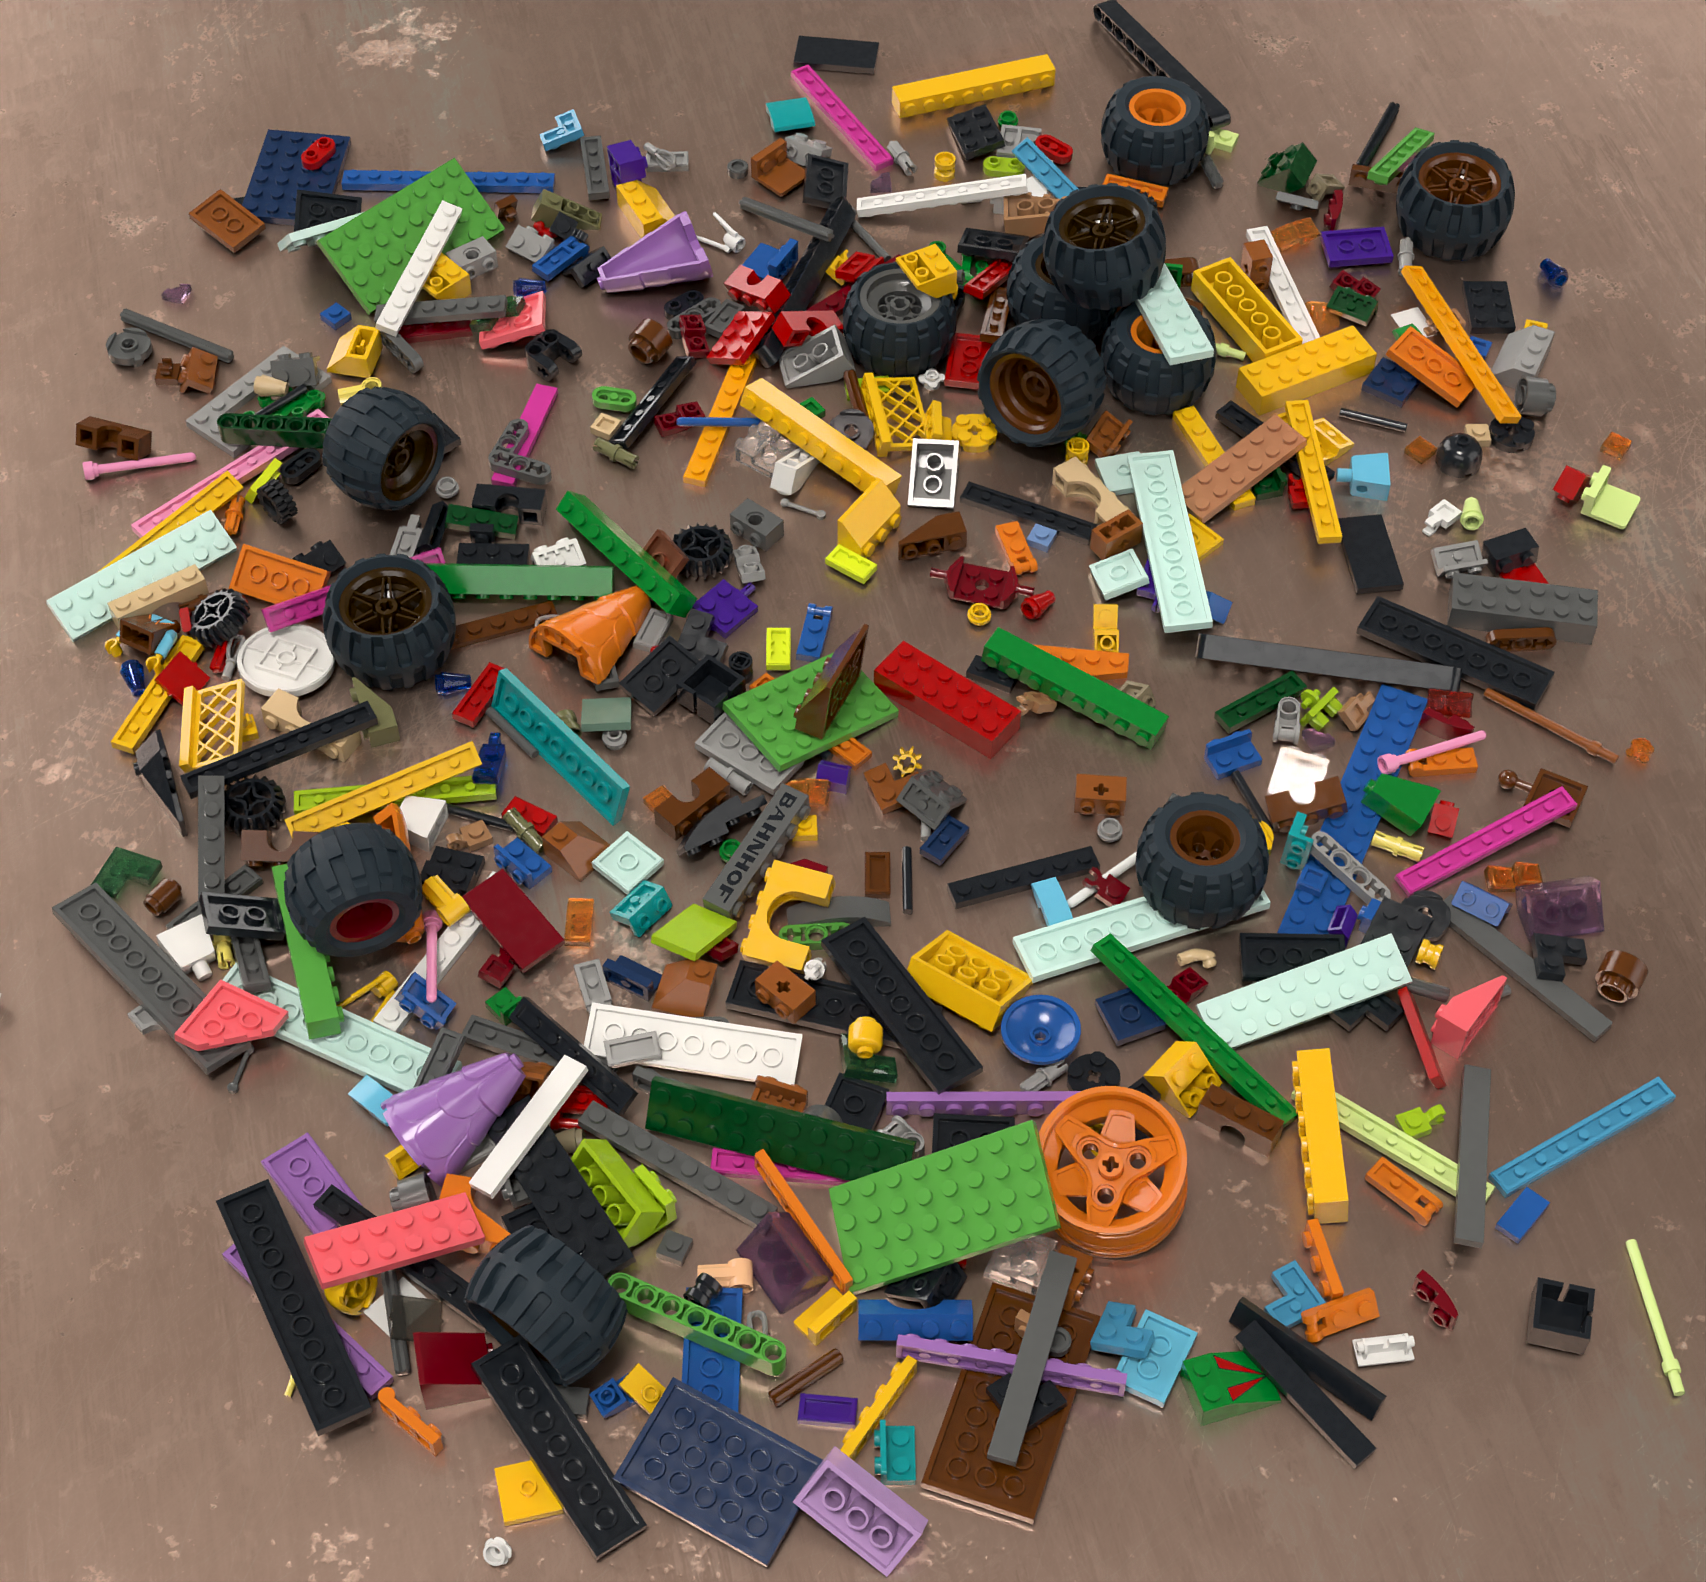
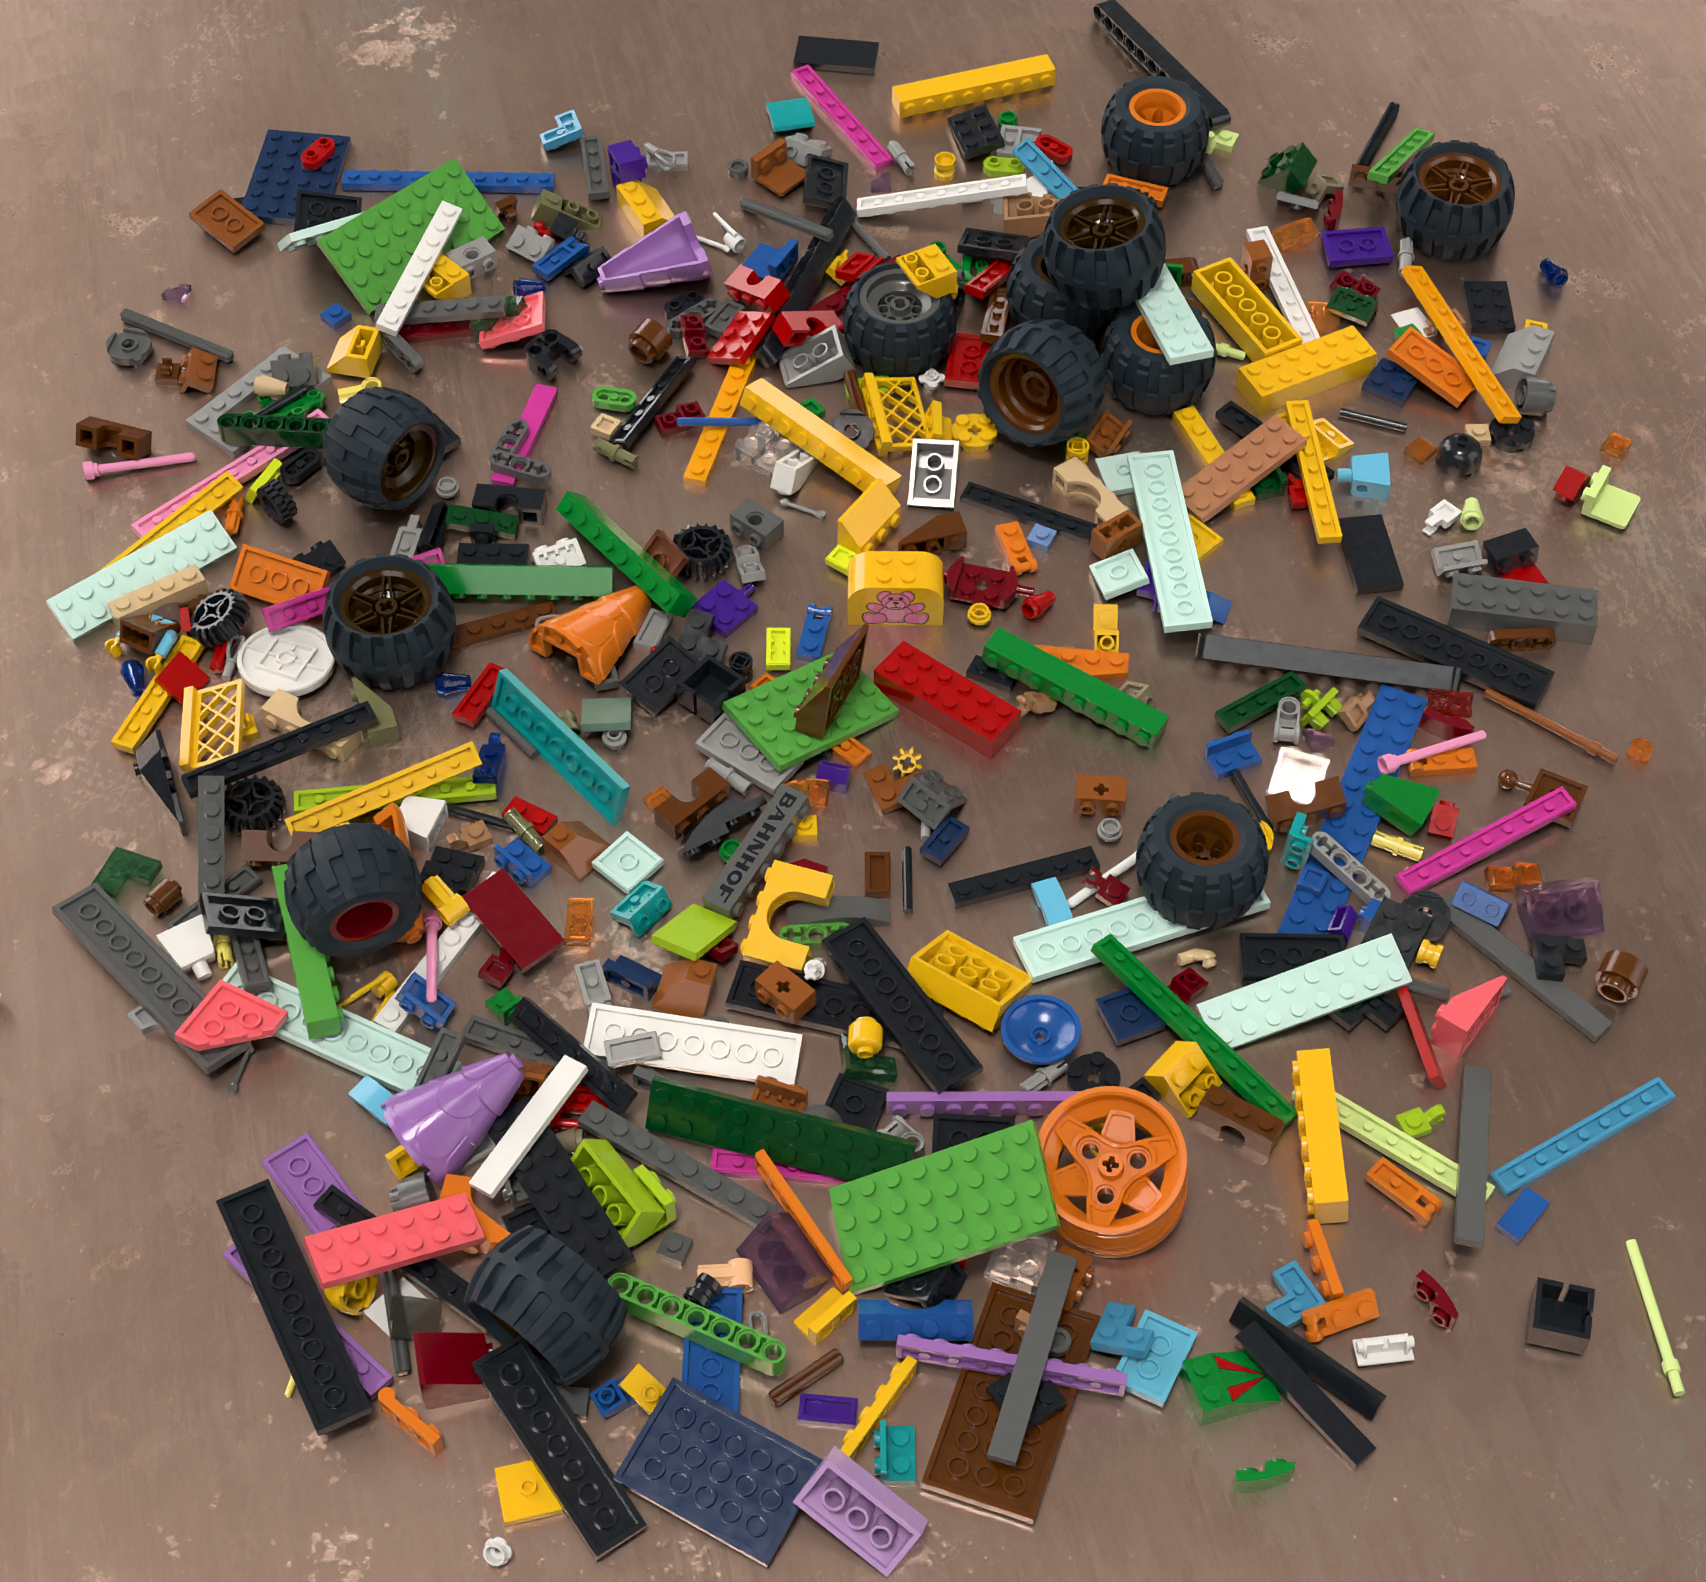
(895, 588): none -> yellow brick
(1274, 1474): none -> green slope

